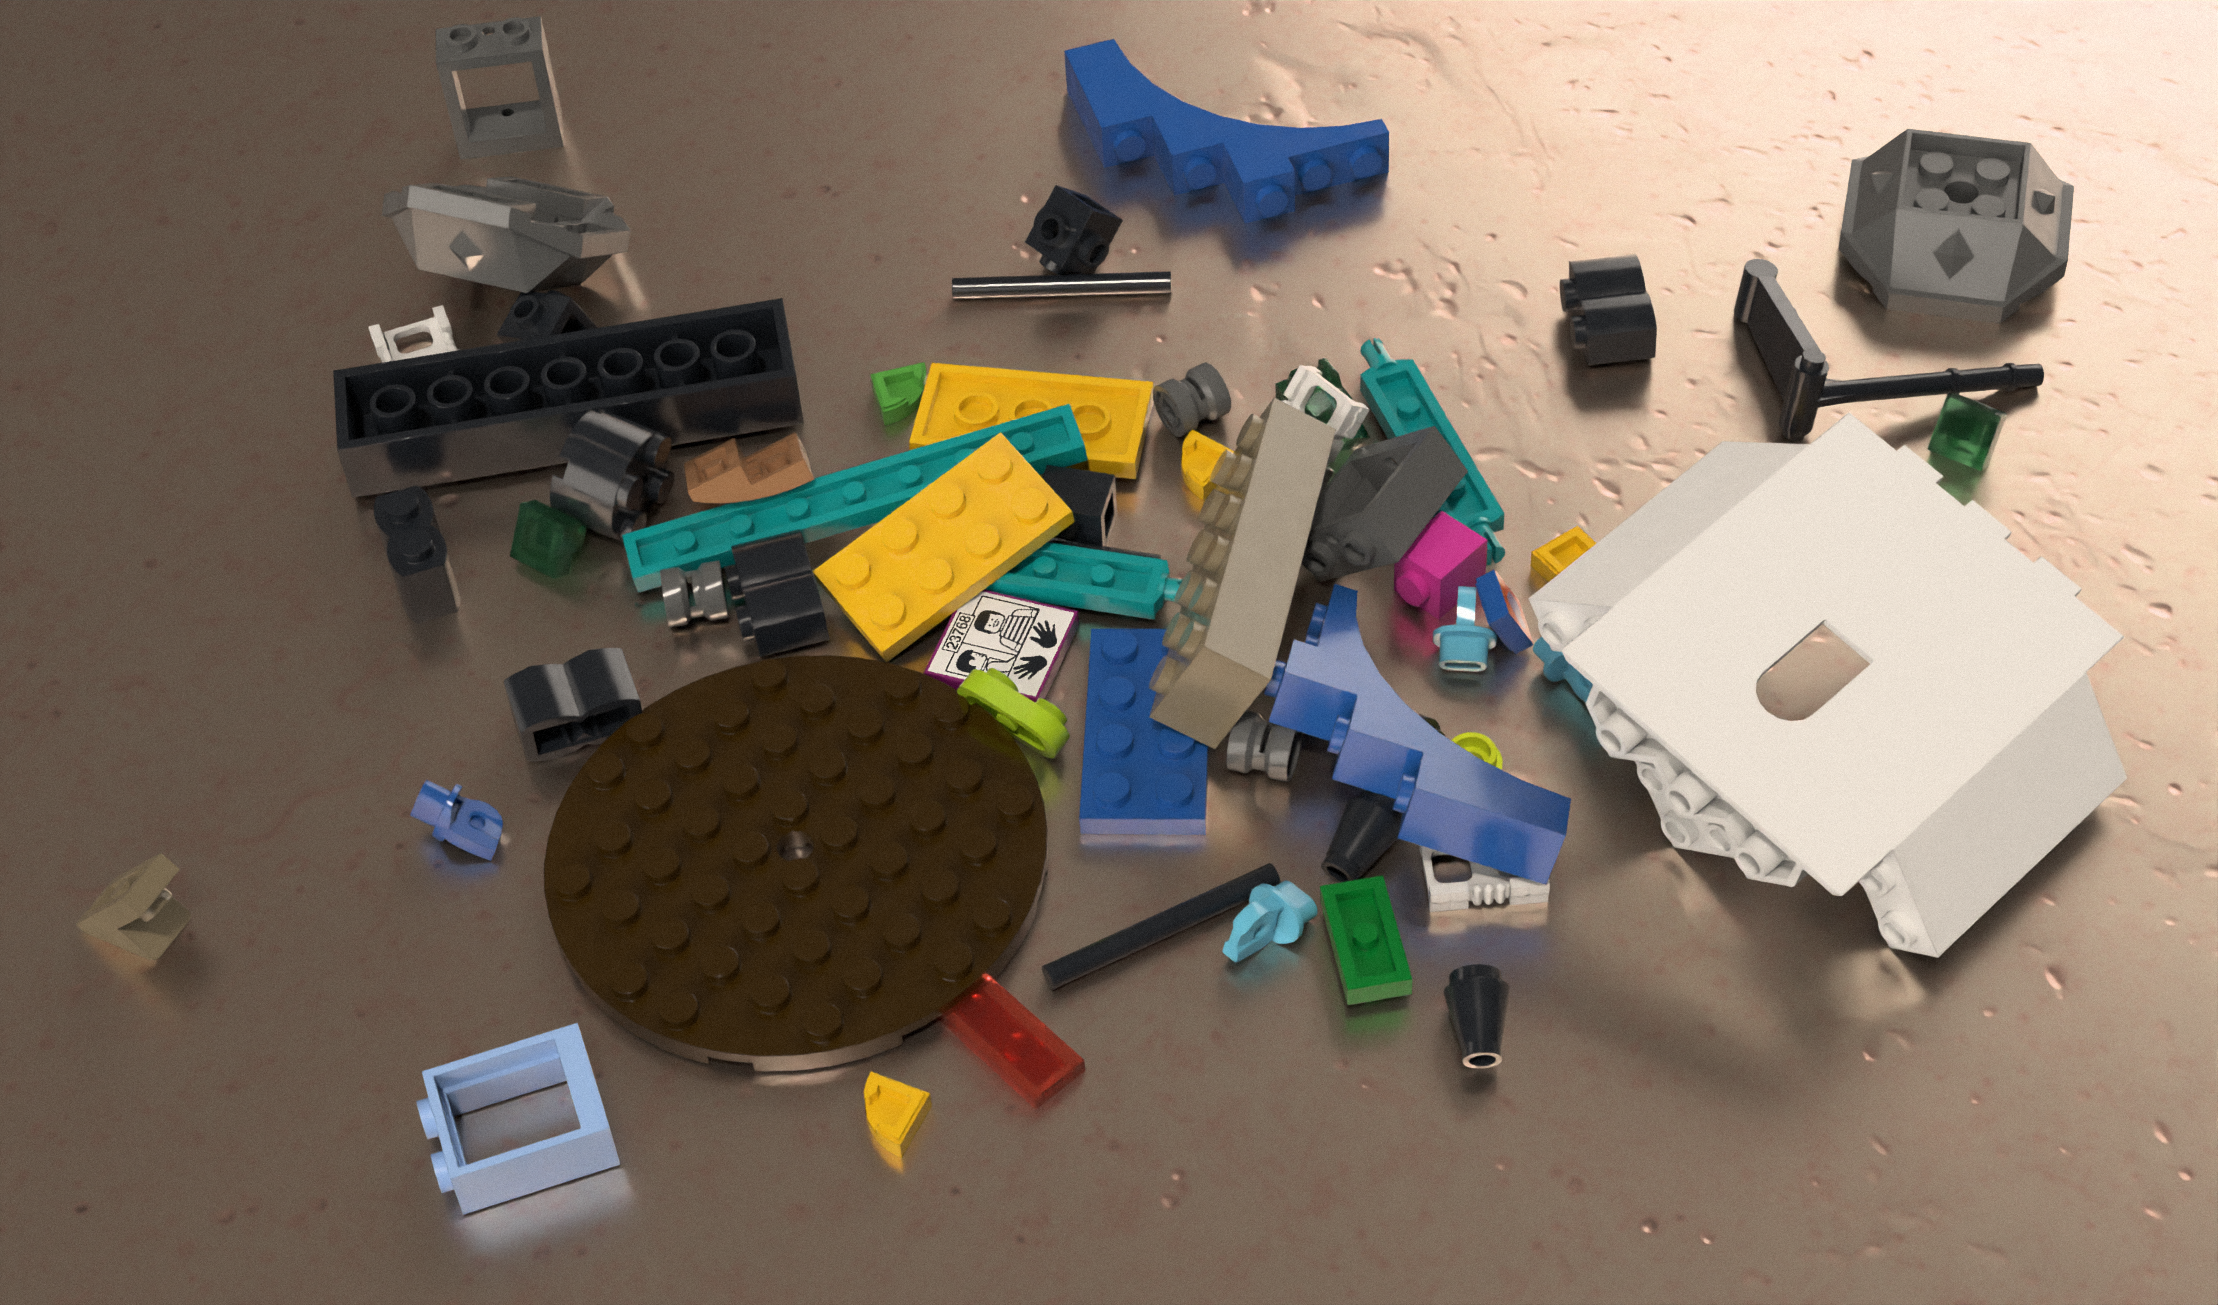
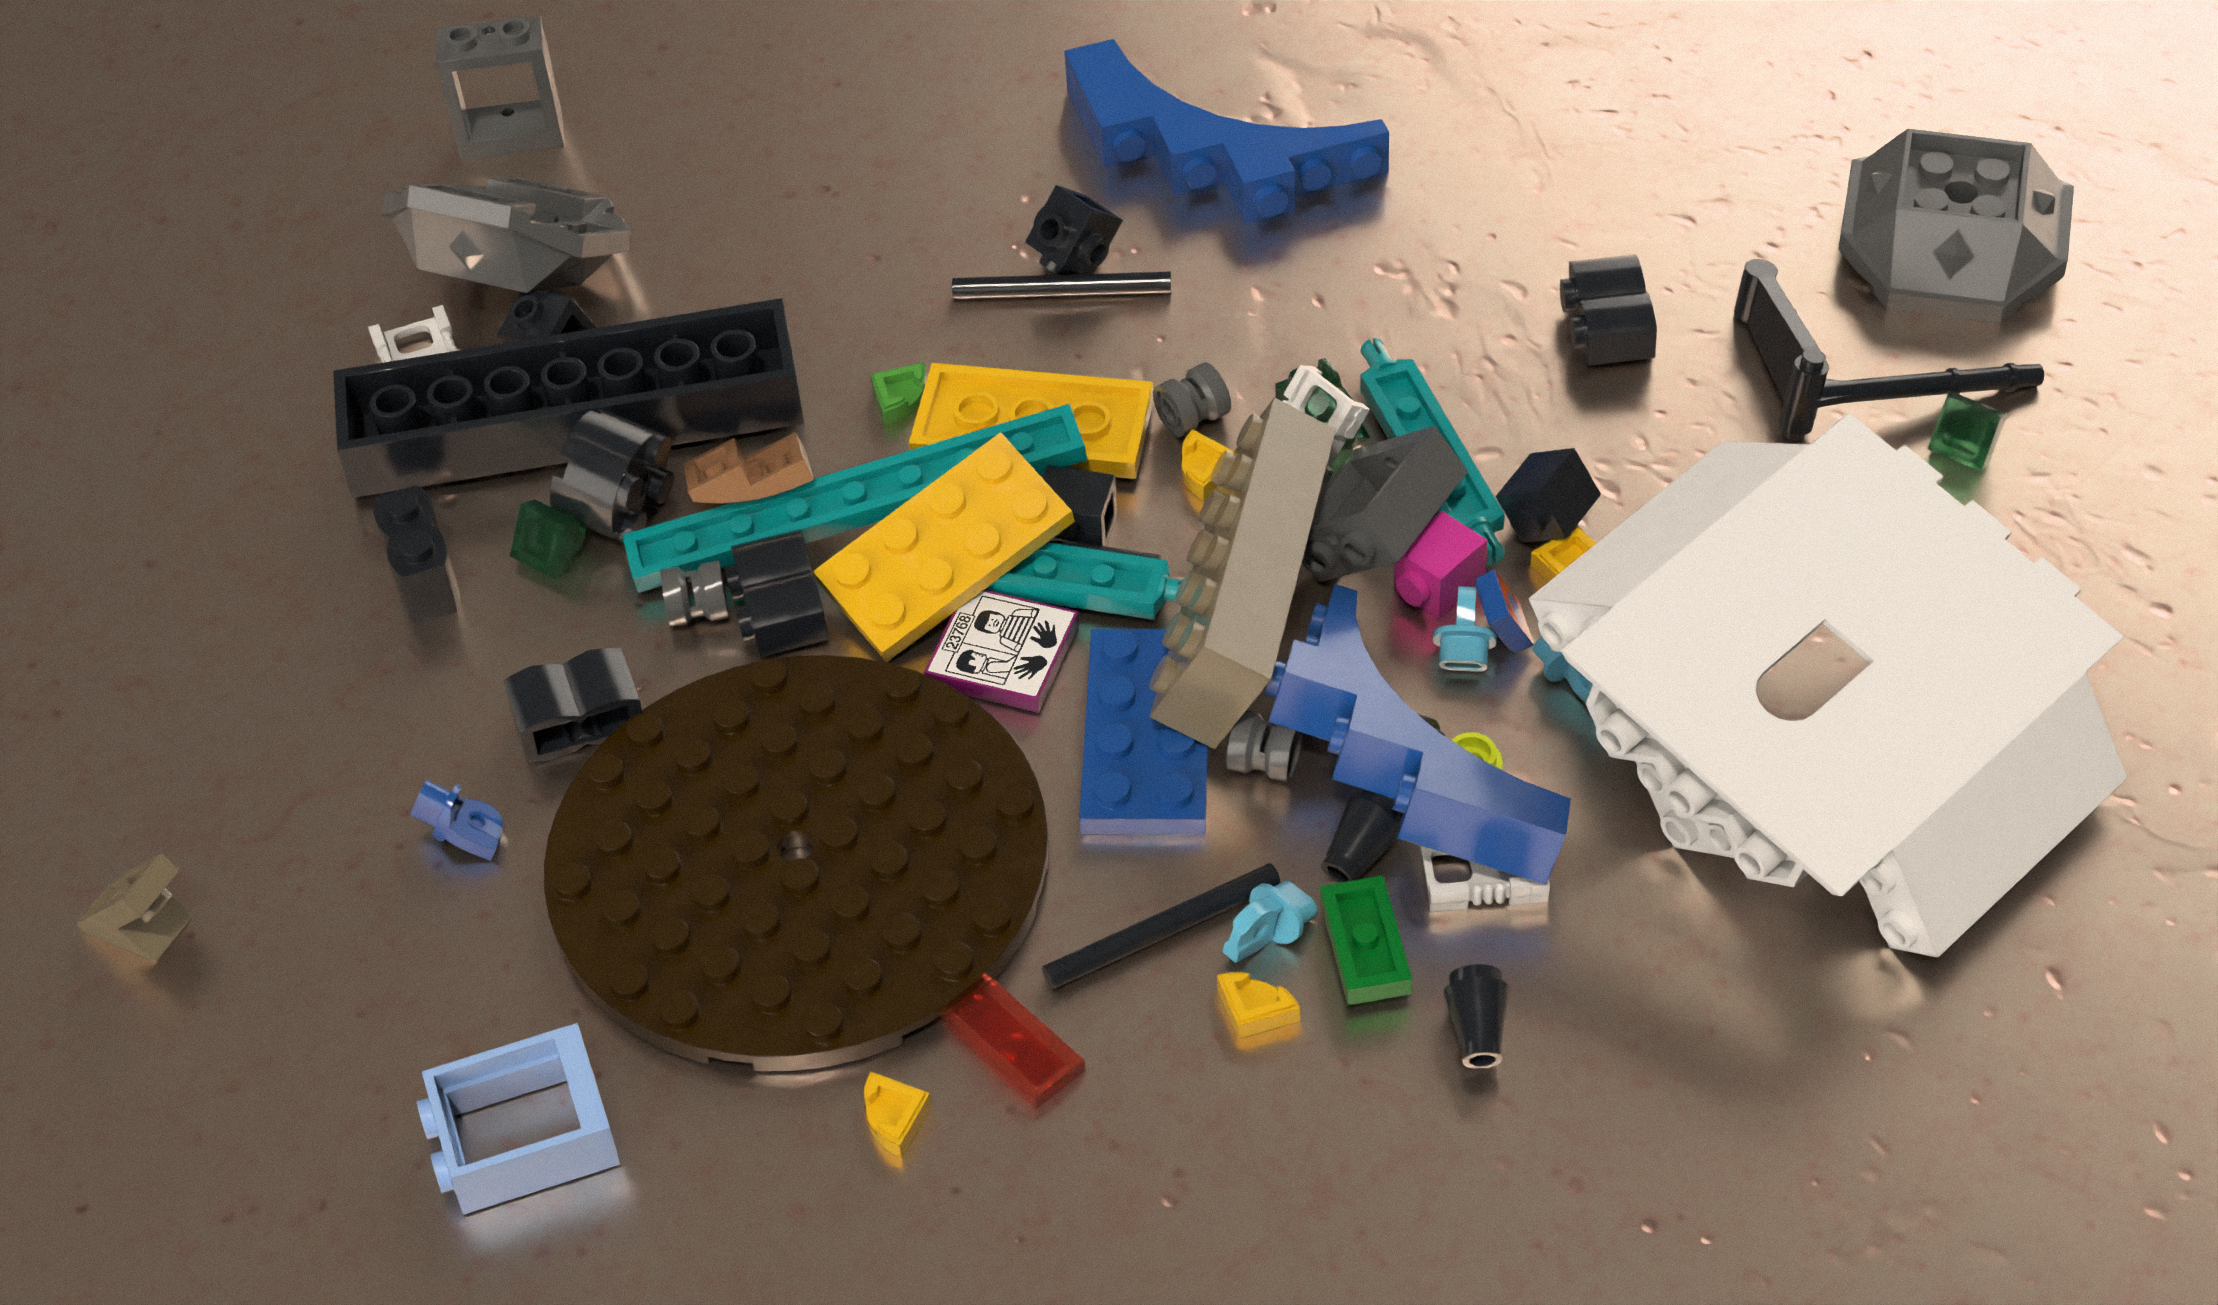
(1032, 723): lime plate -> none
(1256, 1004): none -> yellow tile
(1548, 495): none -> black brick

